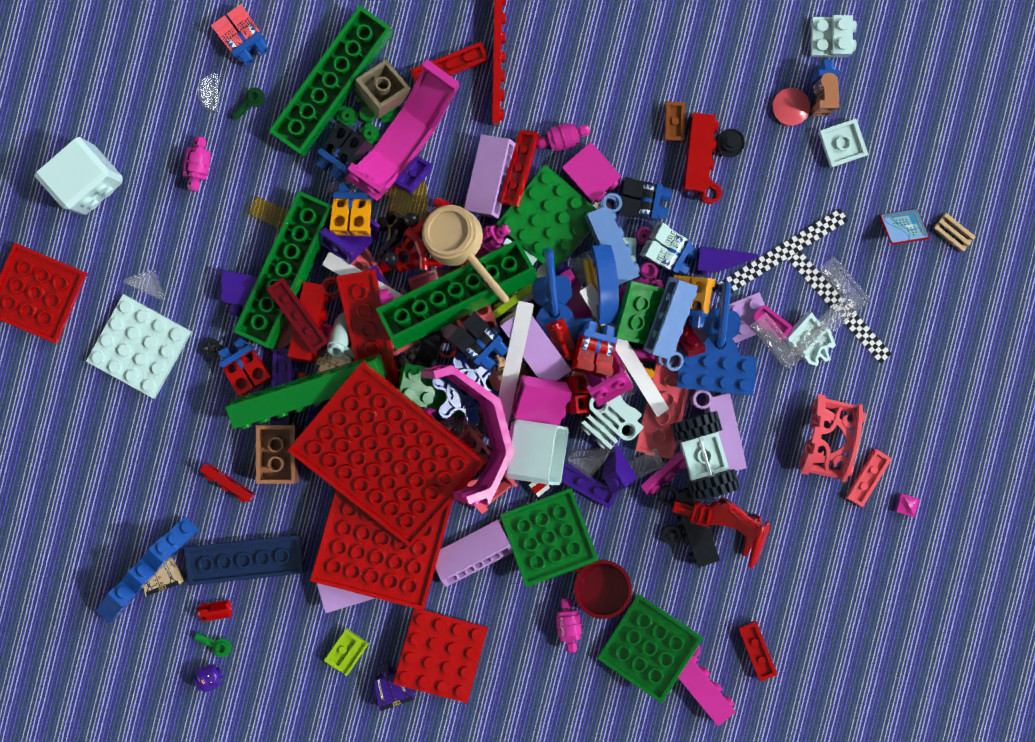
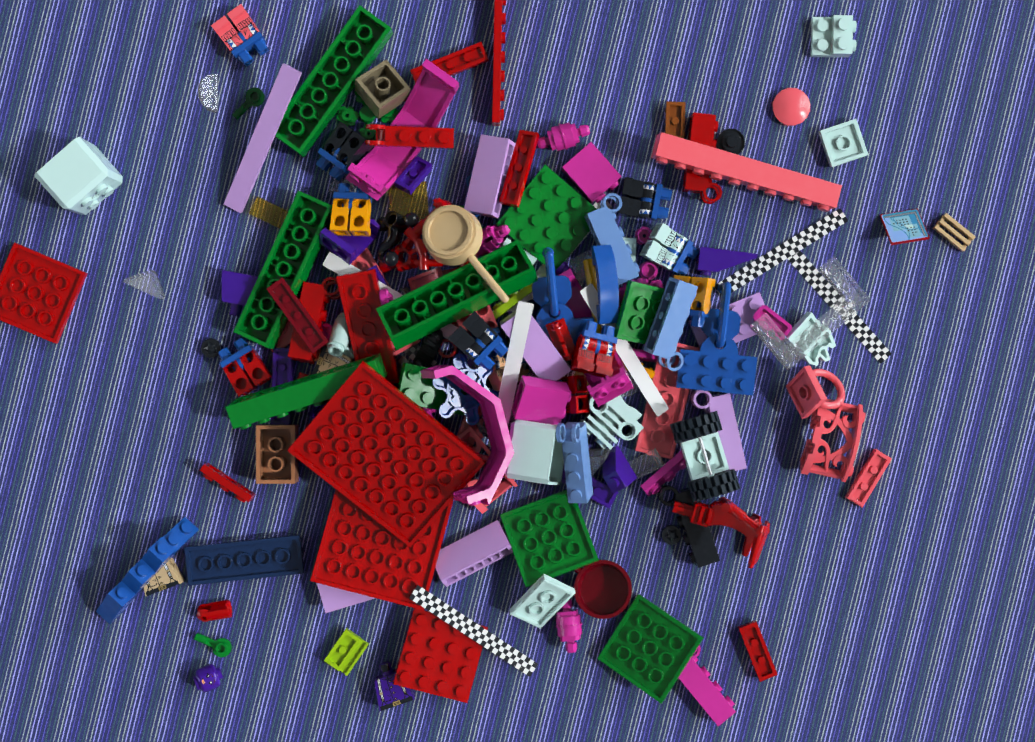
(139, 346): light aqua plate -> none
(196, 163): dark pink piece -> none
(262, 137): none -> lavender tile
(411, 137): none -> red hinge
(453, 424): clear plate -> none
(473, 630): none -> sticker
(539, 489): tile -> none
(542, 601): none -> light aqua tile
(576, 461): none -> medium blue hinge
(690, 343): dark red plate -> none
(745, 171): none -> coral brick
(808, 393): none -> coral tile
(825, 89): nougat hips -> none
(907, 505): dark pink tile -> none

